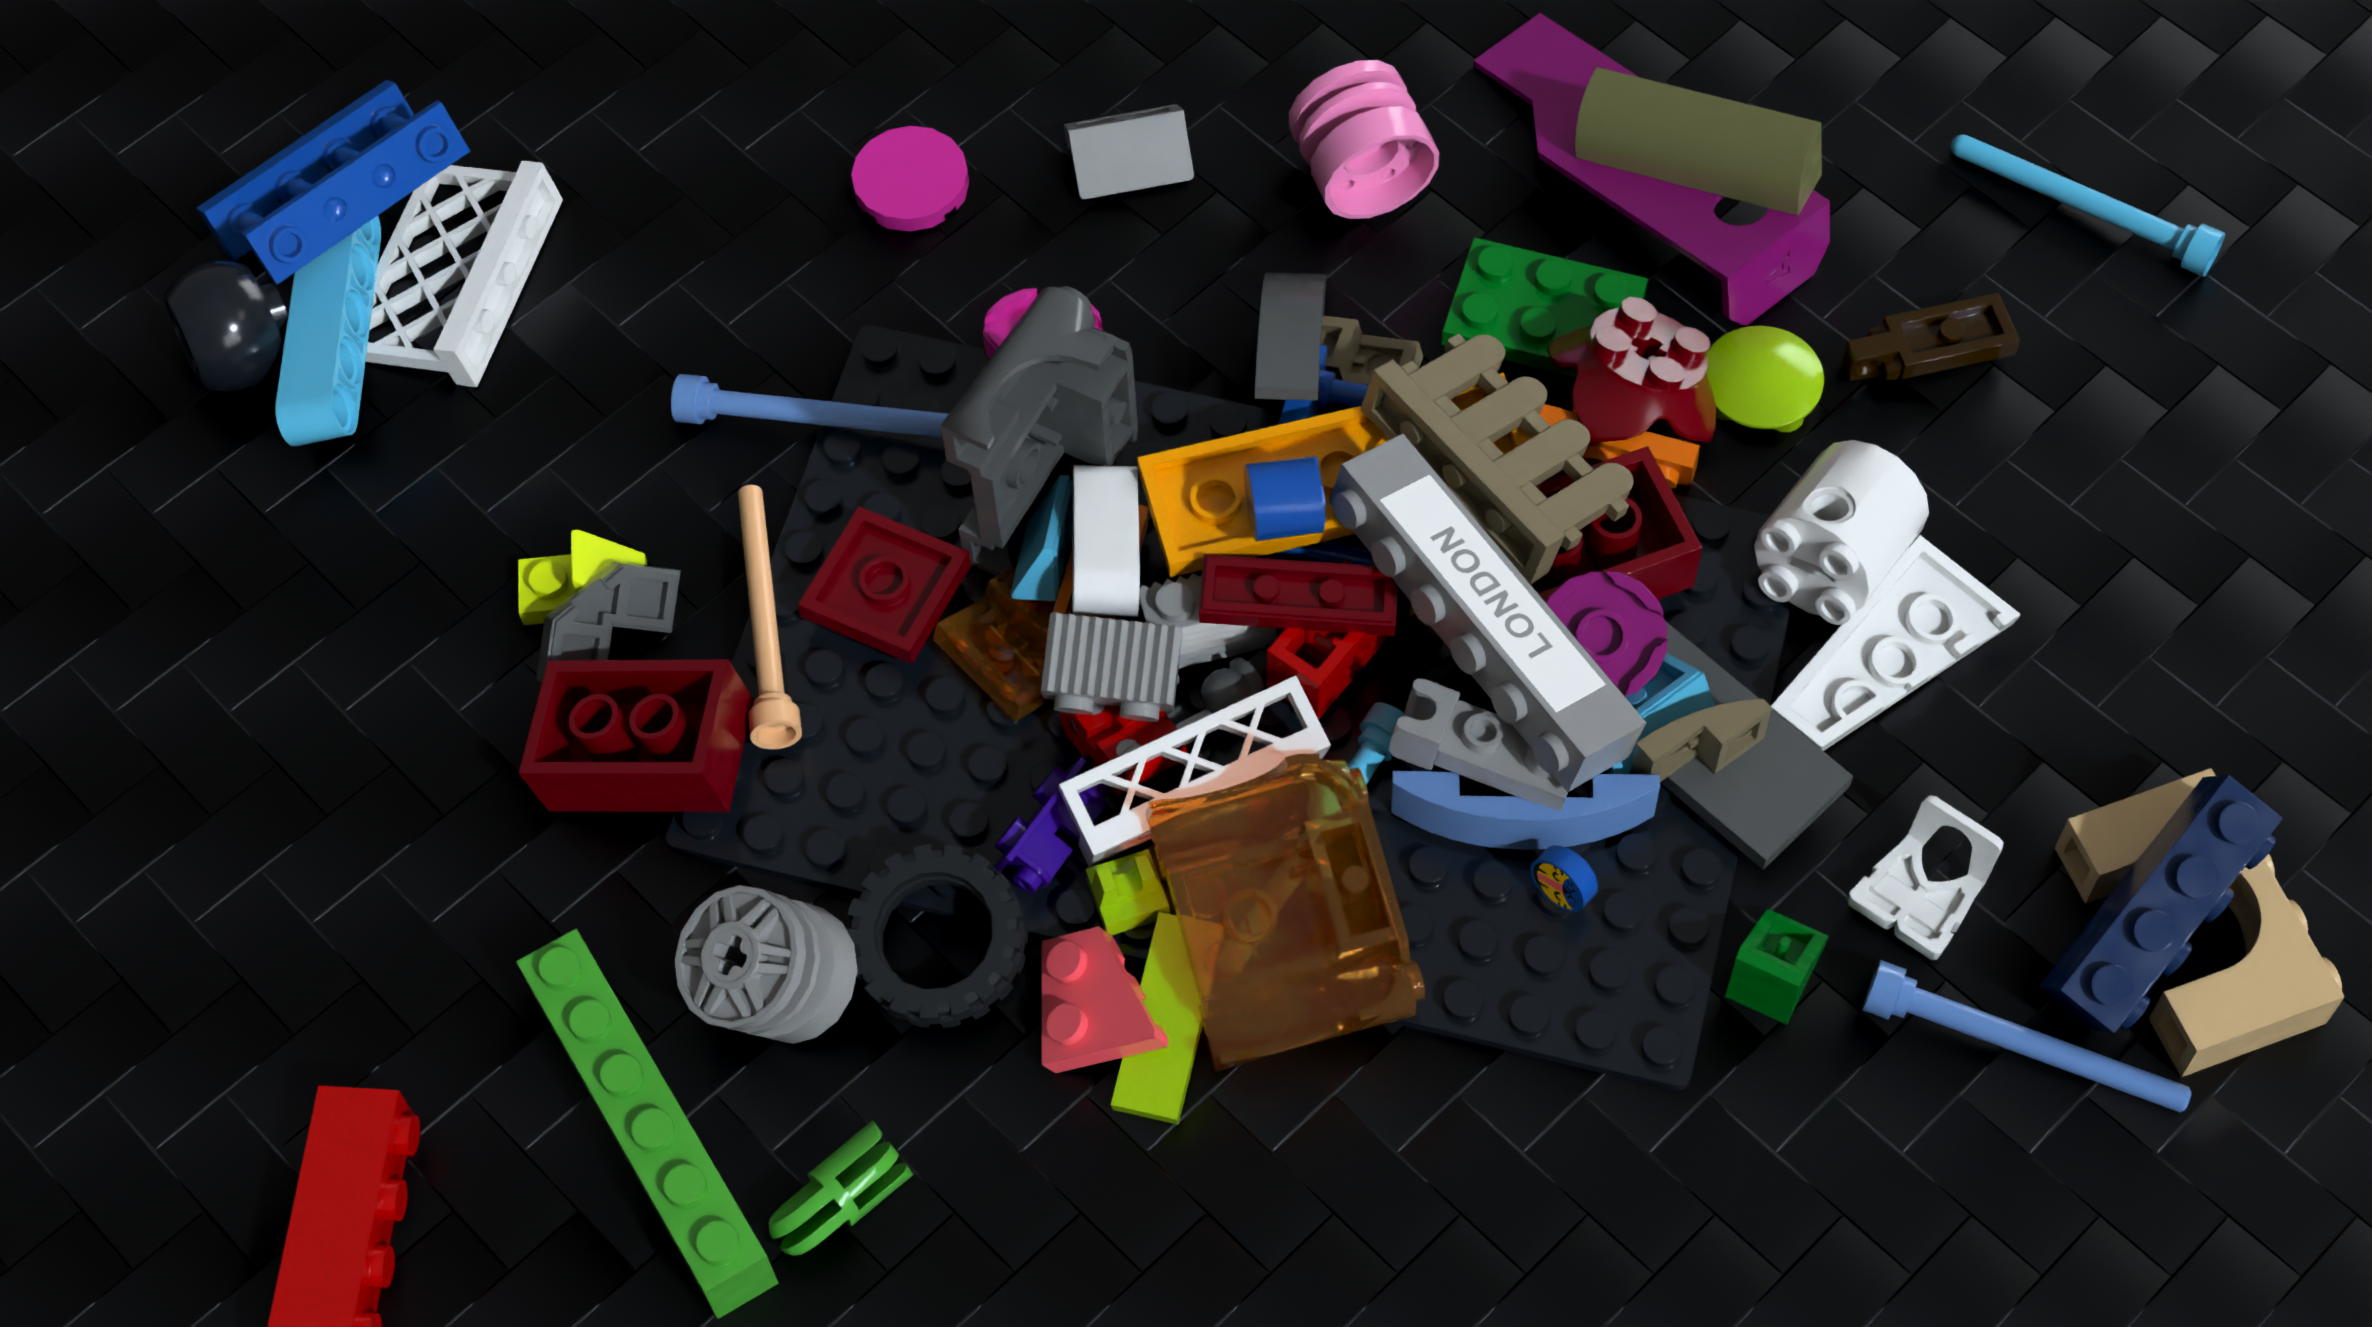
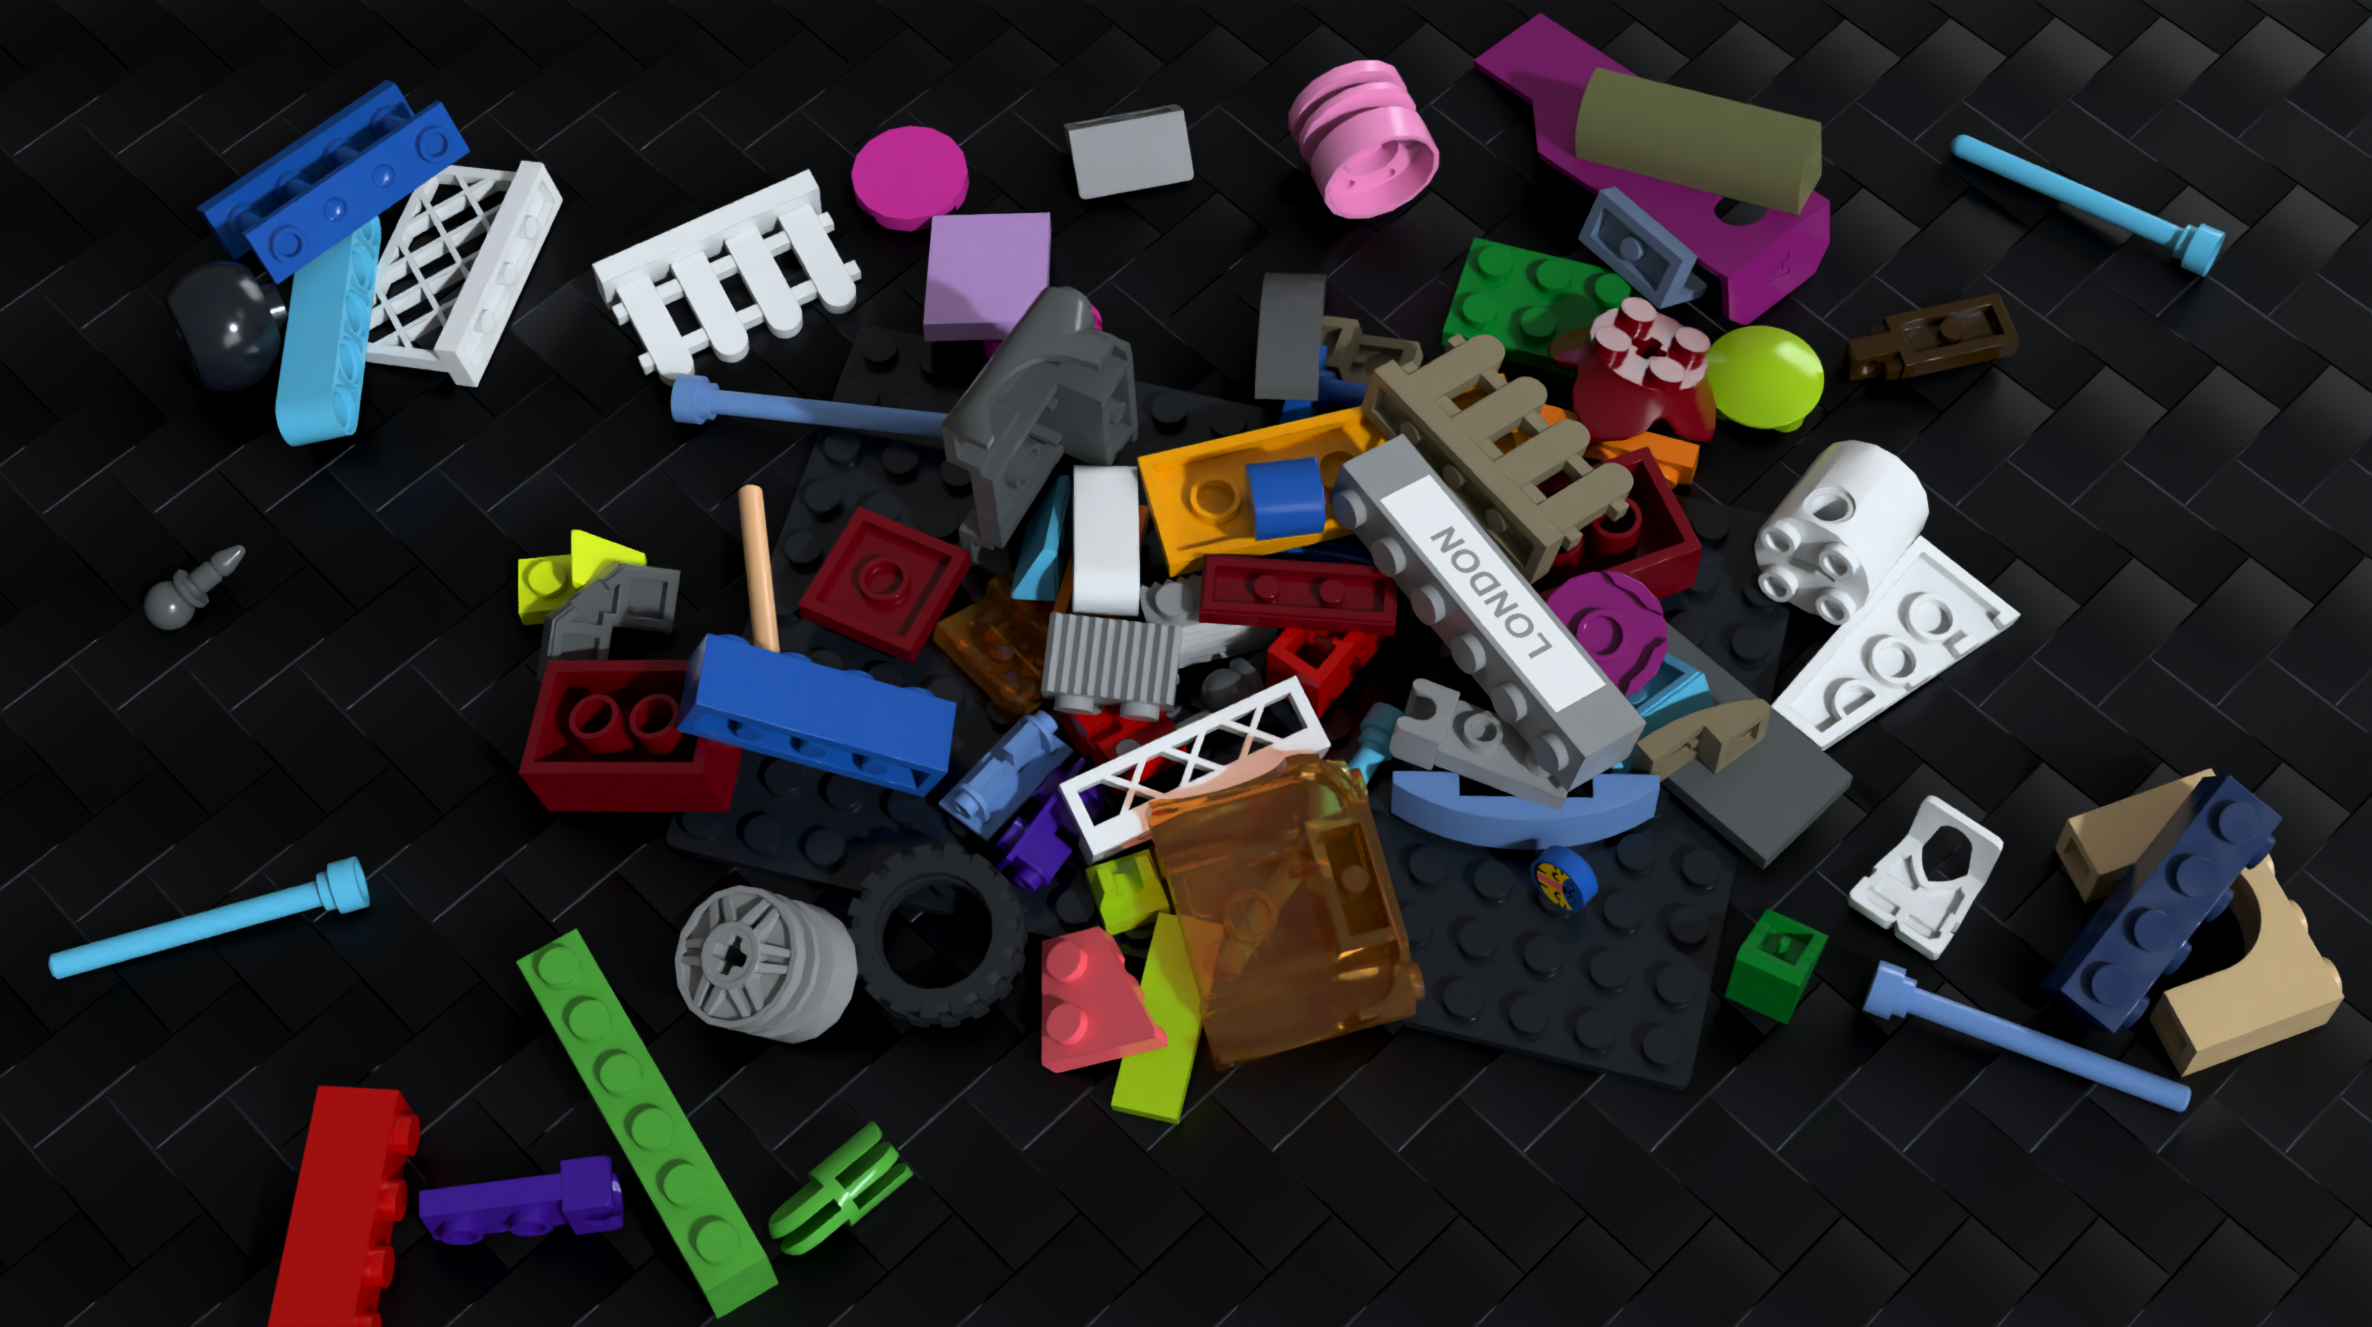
(174, 602): none -> dark grey bar
(339, 887): none -> medium azure piece
(580, 1195): none -> dark purple plate
(714, 247): none -> white fence
(816, 715): none -> blue brick
(984, 273): none -> lavender tile
(1007, 775): none -> medium blue hinge
(1641, 250): none -> sand blue panel

